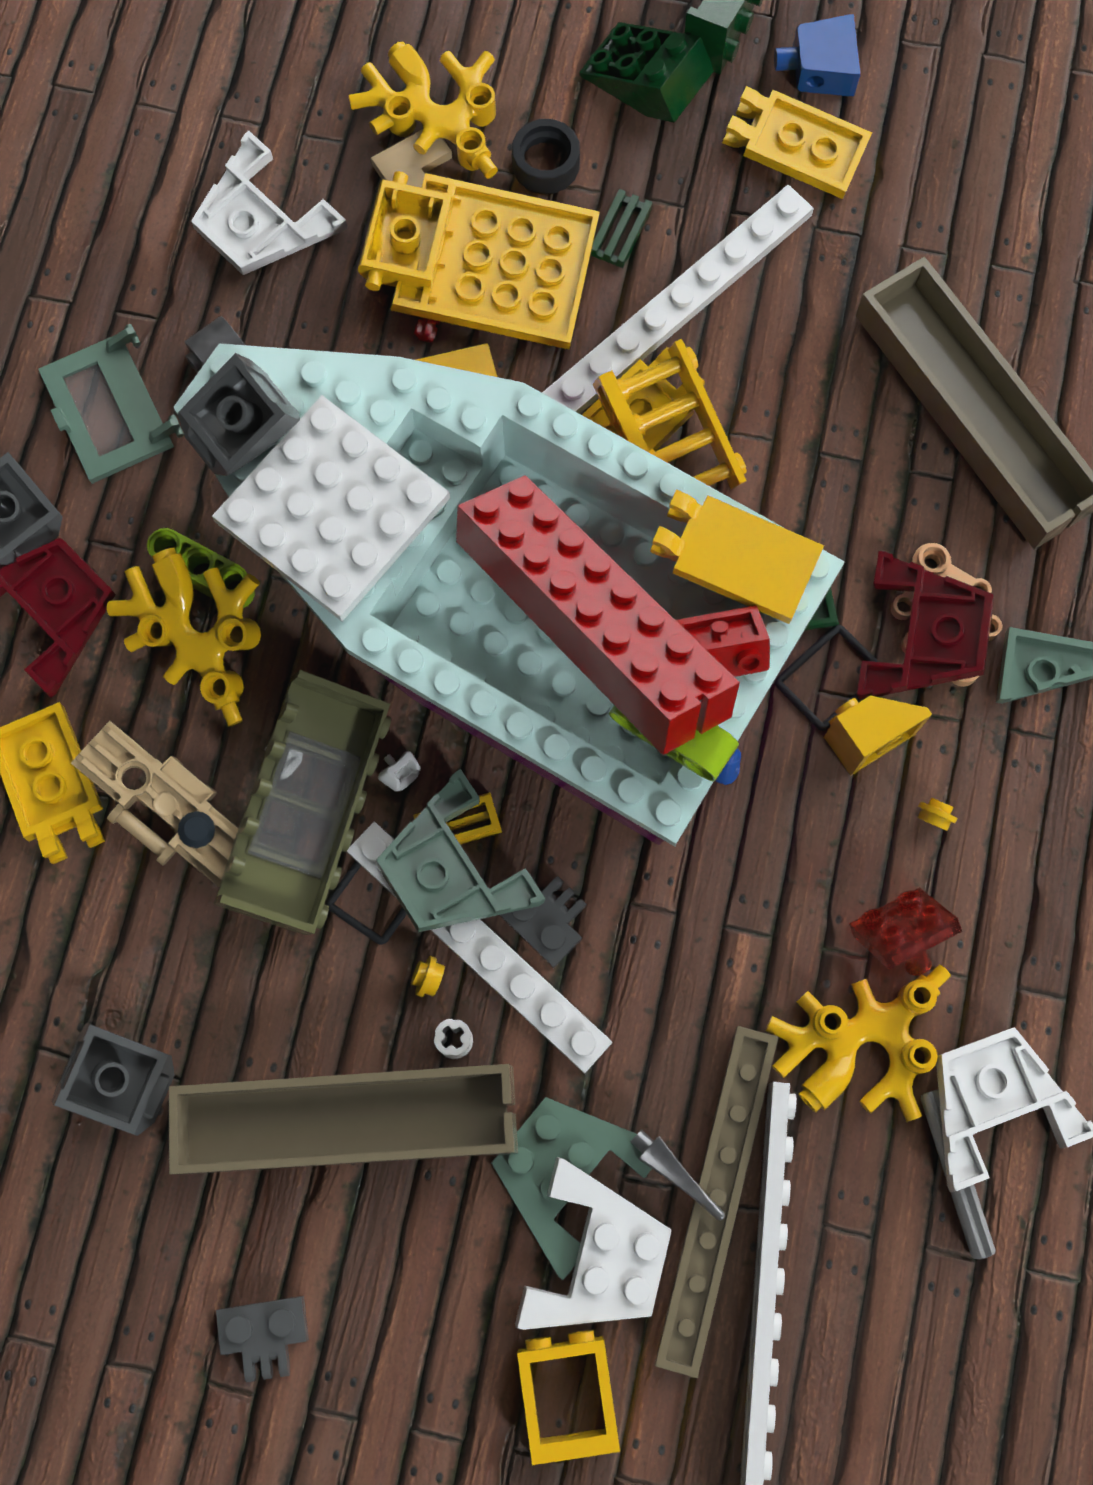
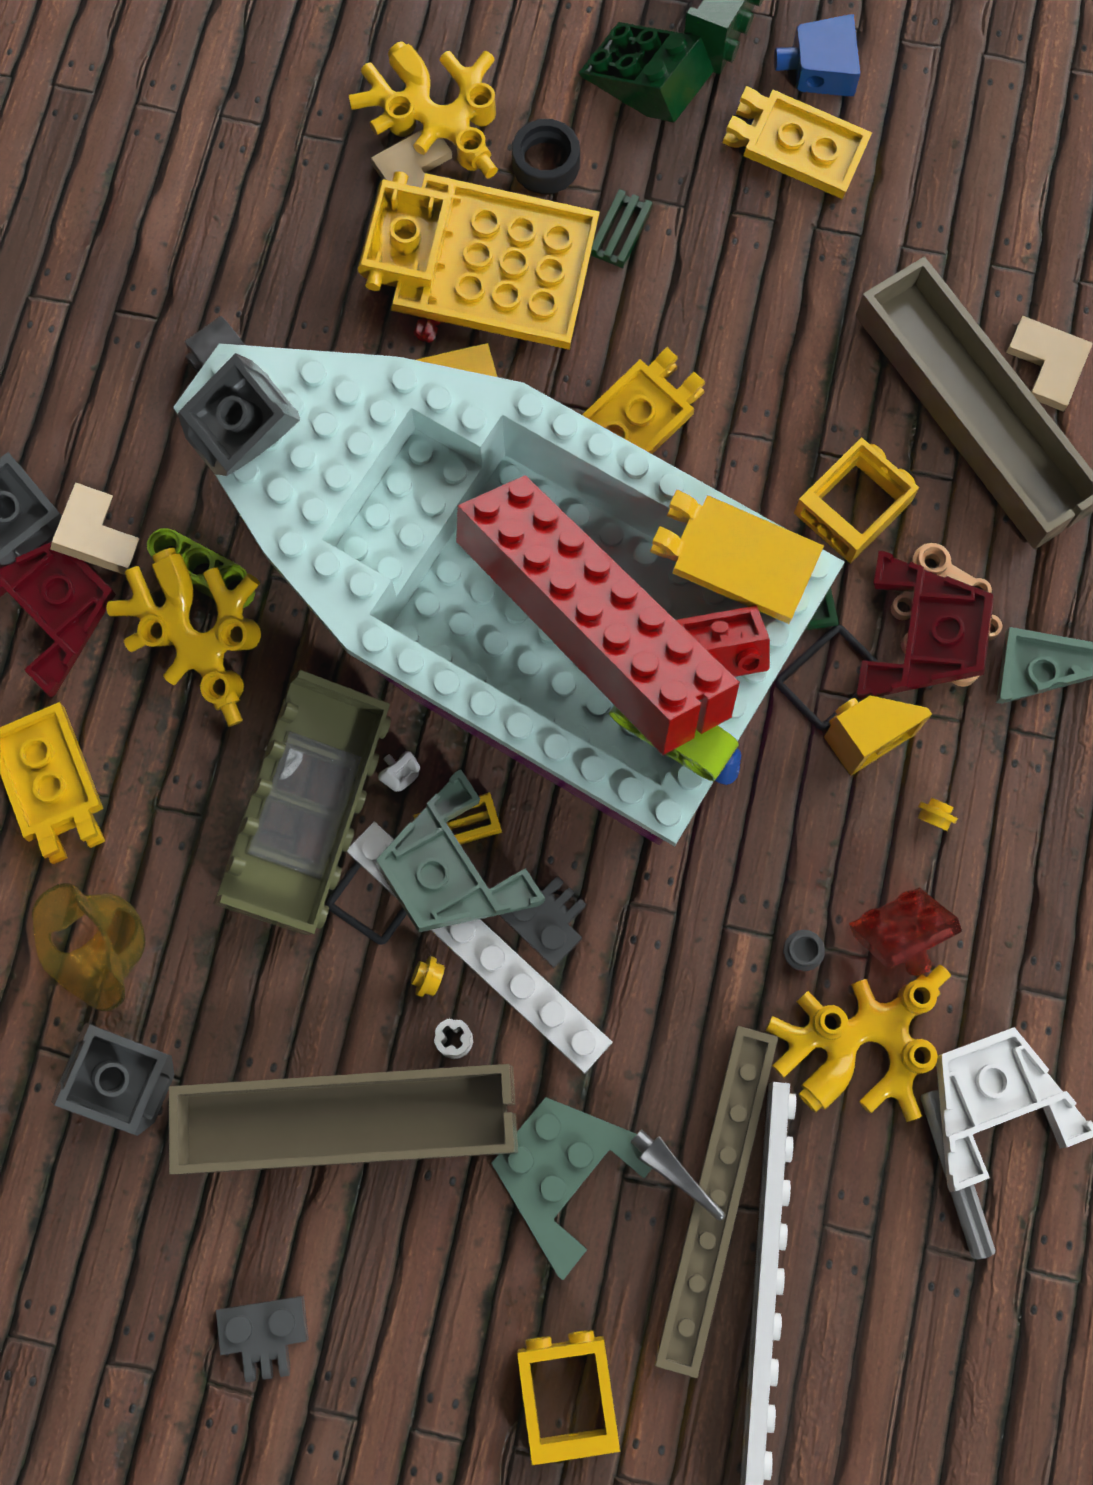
(85, 537): none -> tan tile
(104, 962): none -> clear yellow piece
(107, 407): sand green piece -> none
(170, 791): tan piece -> none
(249, 225): white wing -> none
(331, 507): white plate -> none
(615, 1264): white wing -> none
(632, 427): yellow fence -> none
(683, 298): white plate -> none
(804, 950): none -> dark grey plate
(830, 524): none -> yellow window
(1057, 353): none -> tan tile

